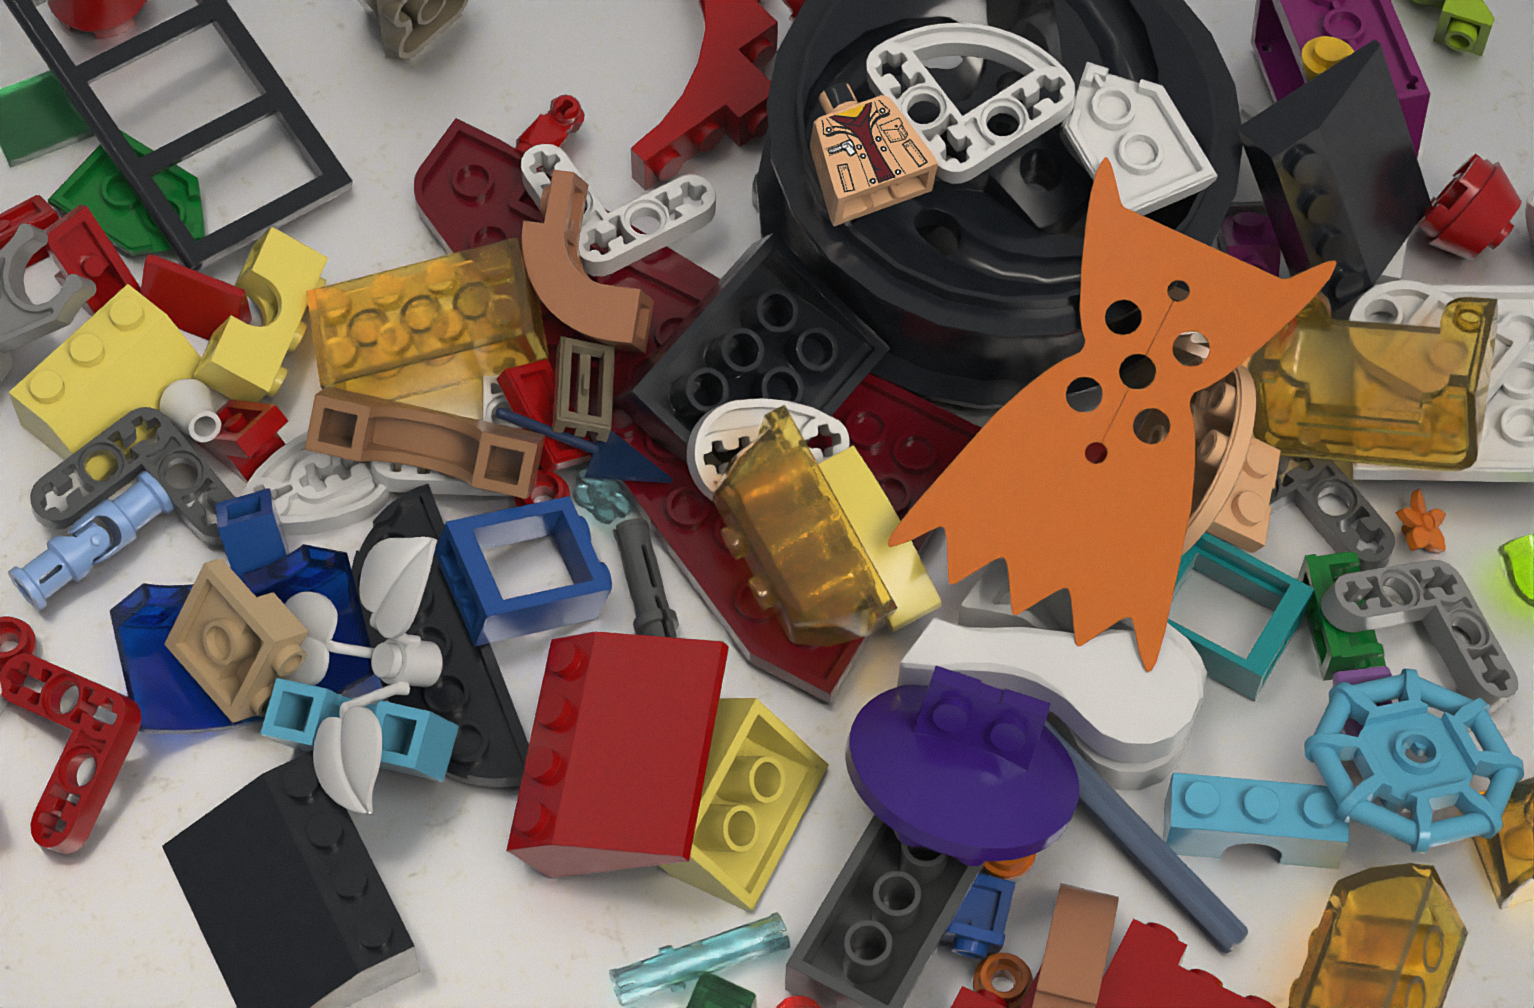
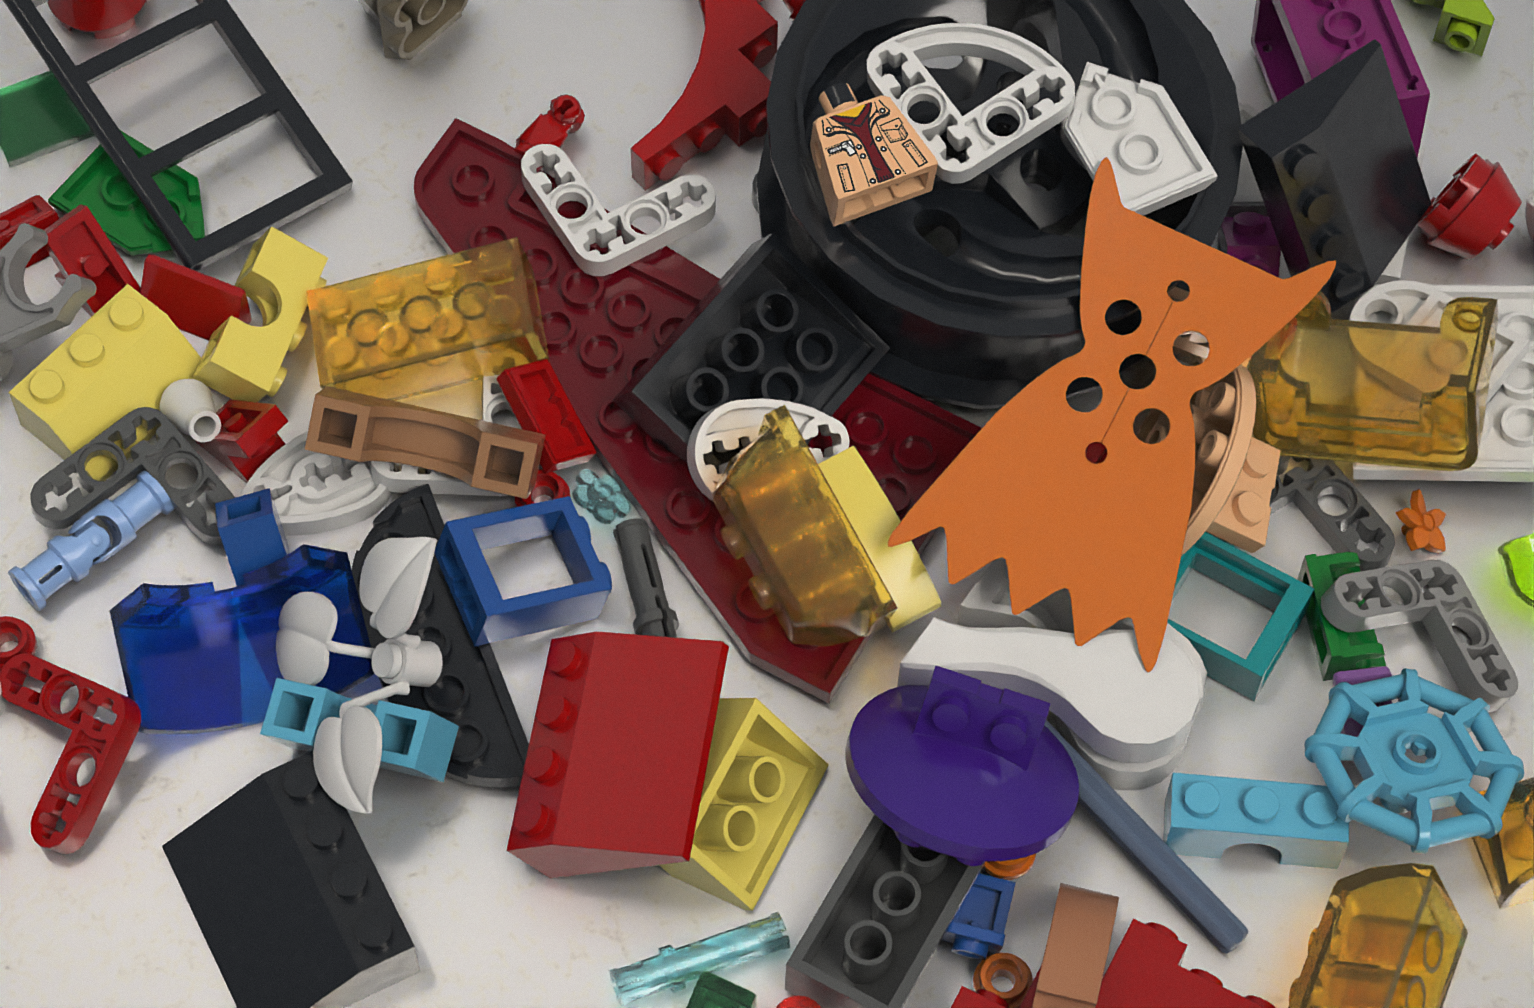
(235, 641): tan plate -> none
(554, 266): nougat arch -> none
(580, 419): dark tan tile -> none
(610, 459): dark blue piece -> none
(1322, 54): yellow plate -> none

